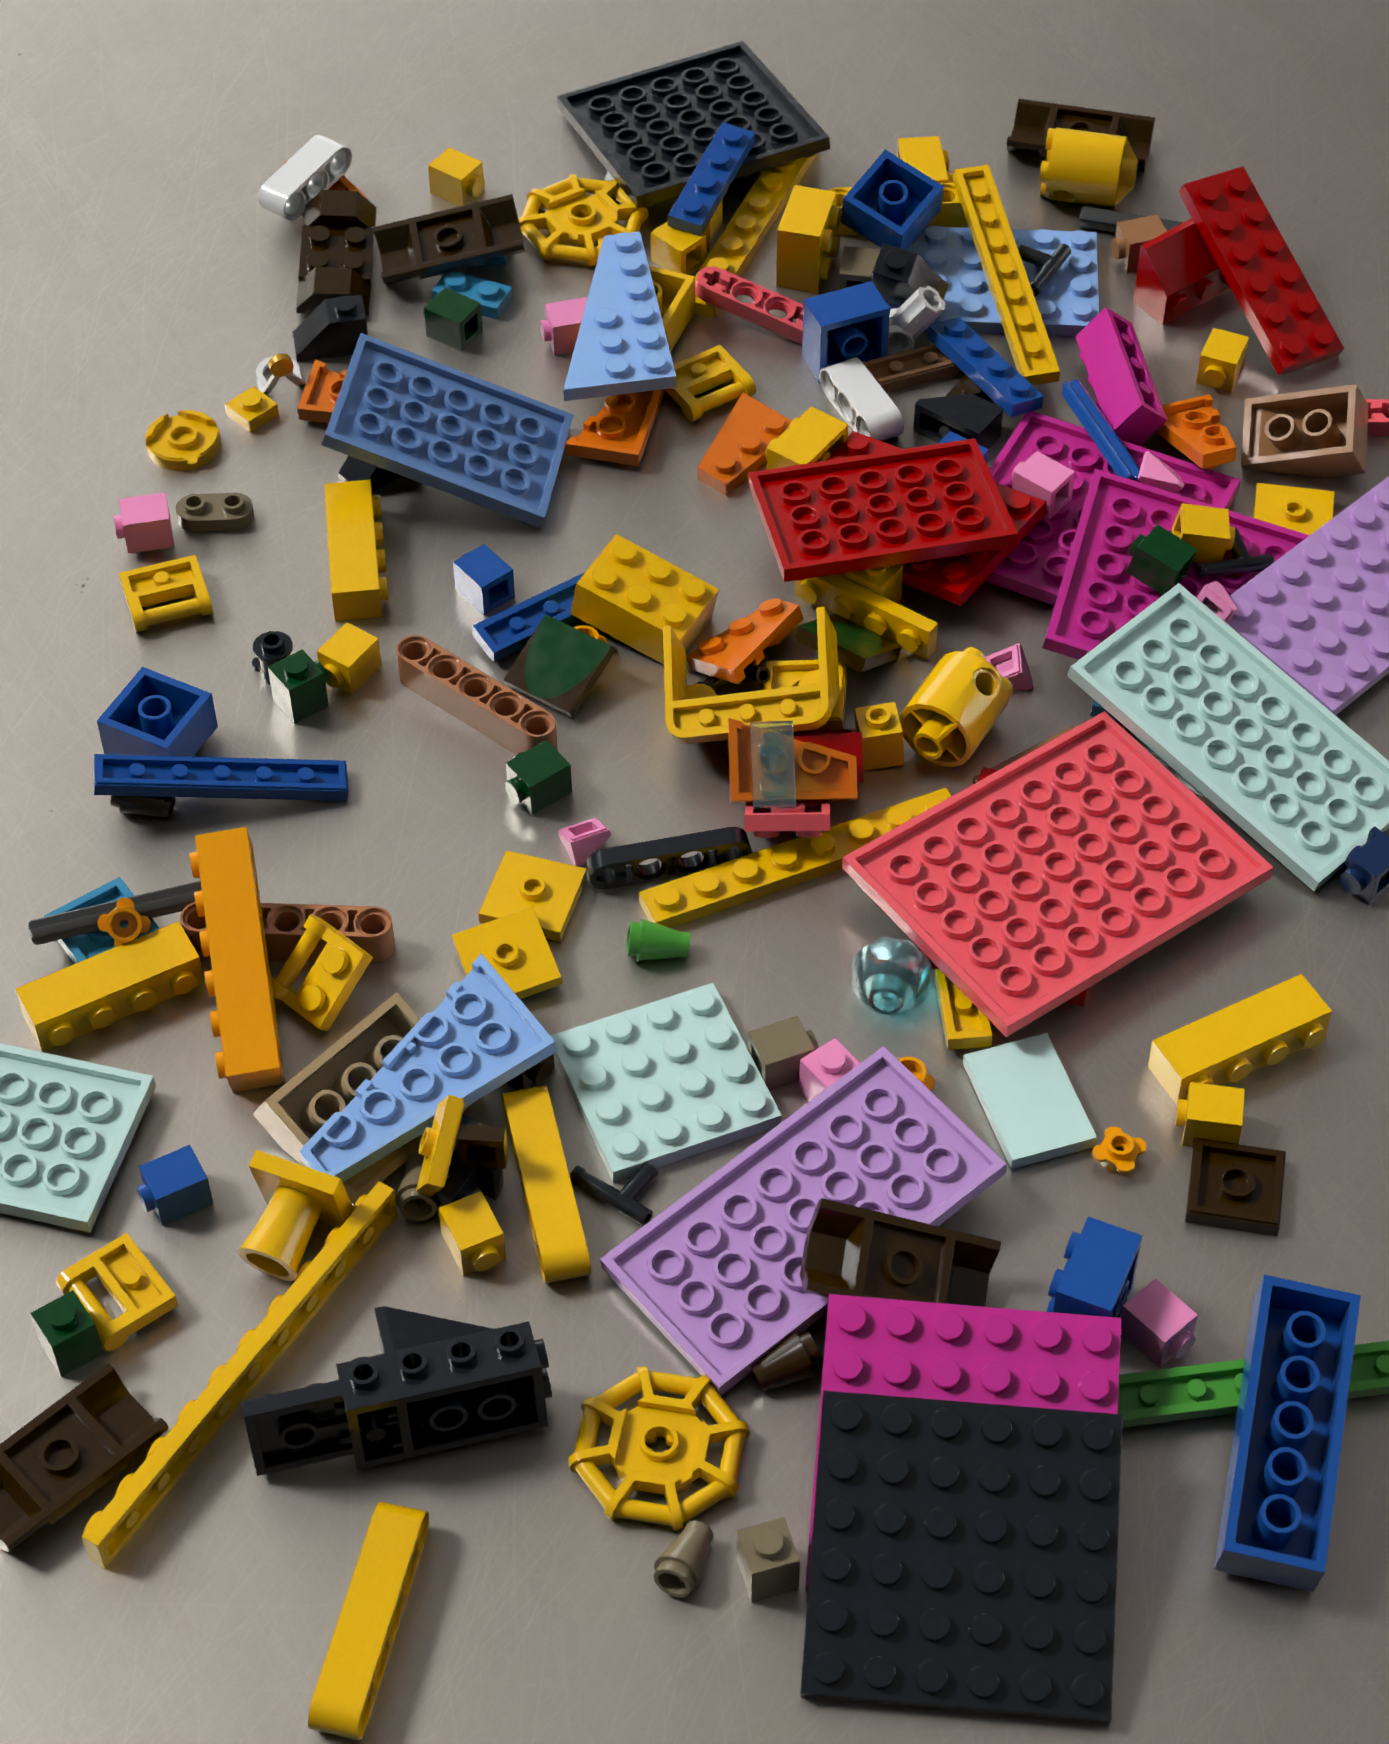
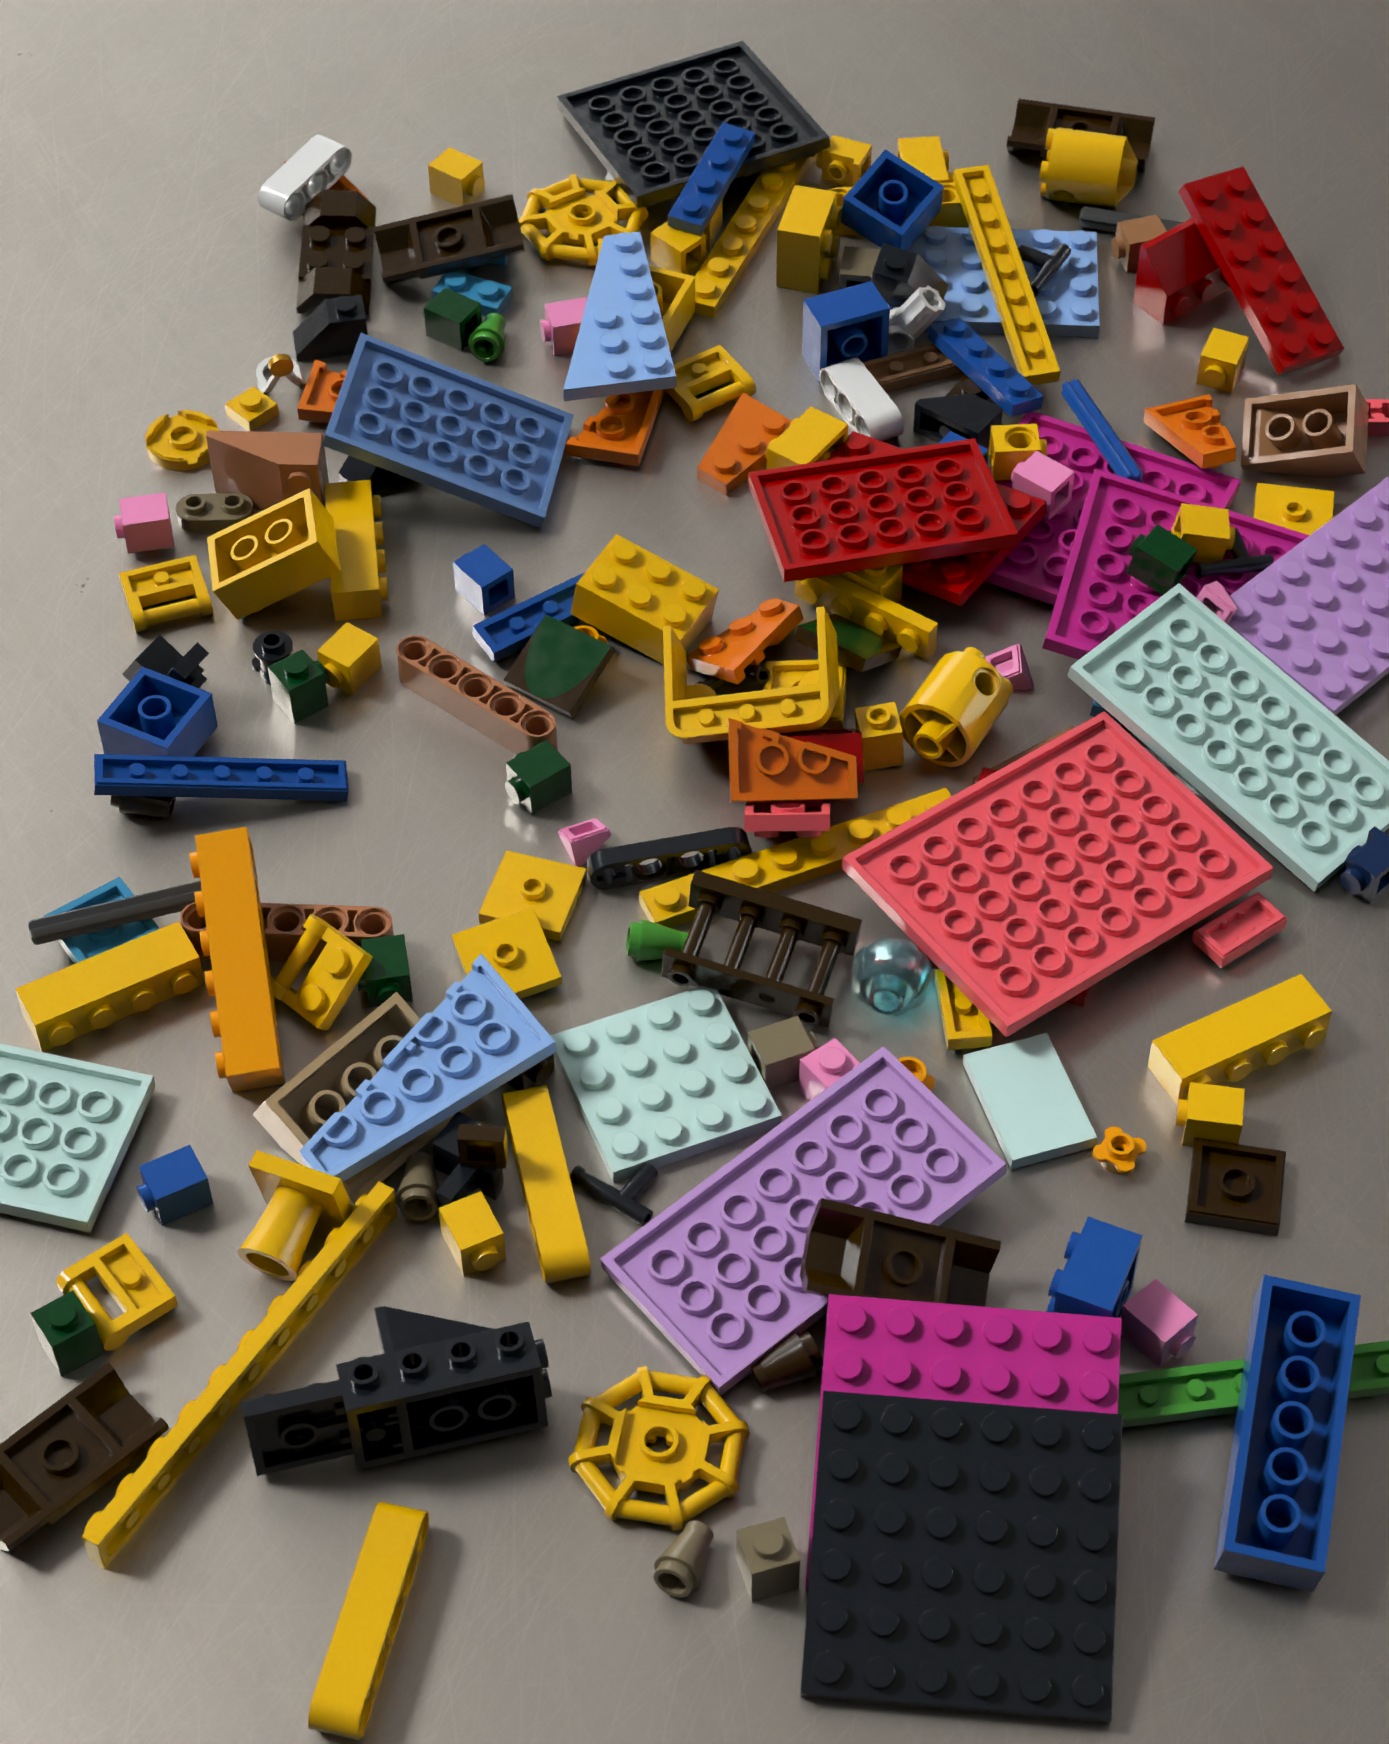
(123, 910): light orange plate -> none
(166, 660): none -> black brick
(267, 464): none -> nougat slope
(273, 554): none -> yellow brick
(387, 970): none -> dark green brick
(438, 1145): yellow plate -> none
(488, 338): none -> bright green cone
(755, 312): coral beam -> none
(772, 764): clear light blue plate -> none
(774, 913): none -> dark brown fence
(844, 160): none -> yellow brick
(1011, 446): none -> yellow brick
(1120, 377): dark pink brick -> none
(1158, 474): bright pink slope -> none
(1239, 929): none -> coral plate

